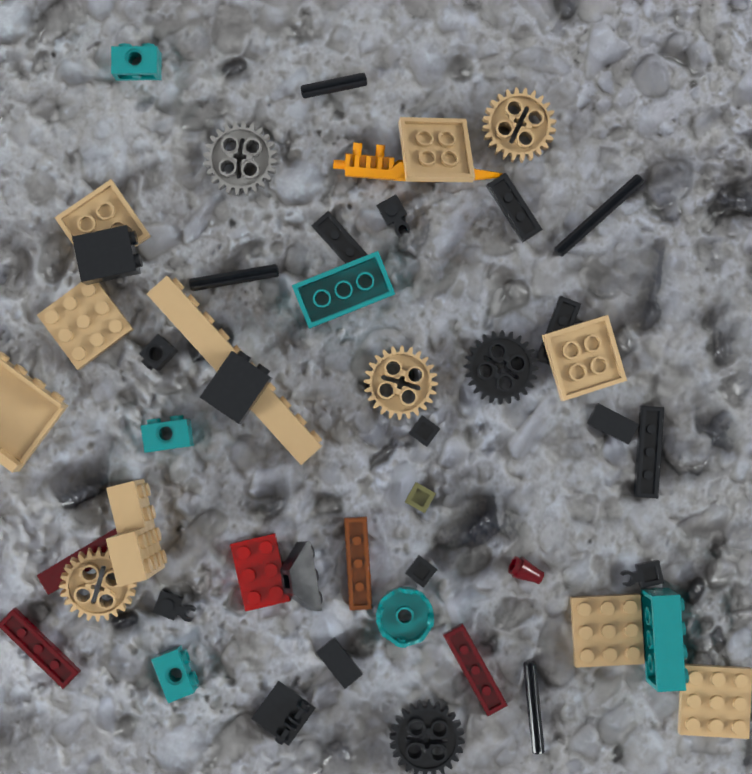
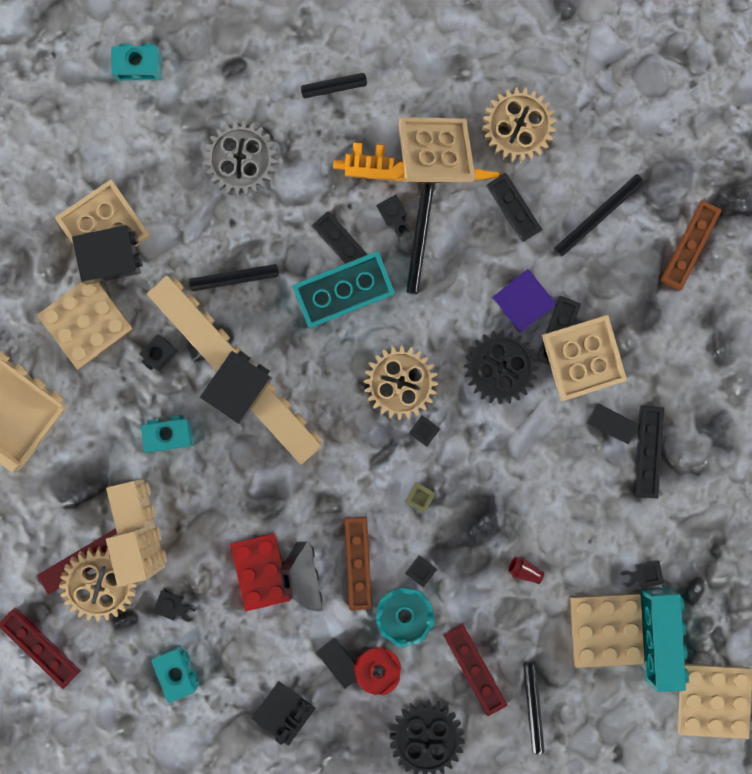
(375, 684): none -> red plate
(420, 238): none -> black axle
(524, 300): none -> dark purple tile
(690, 245): none -> dark orange tile

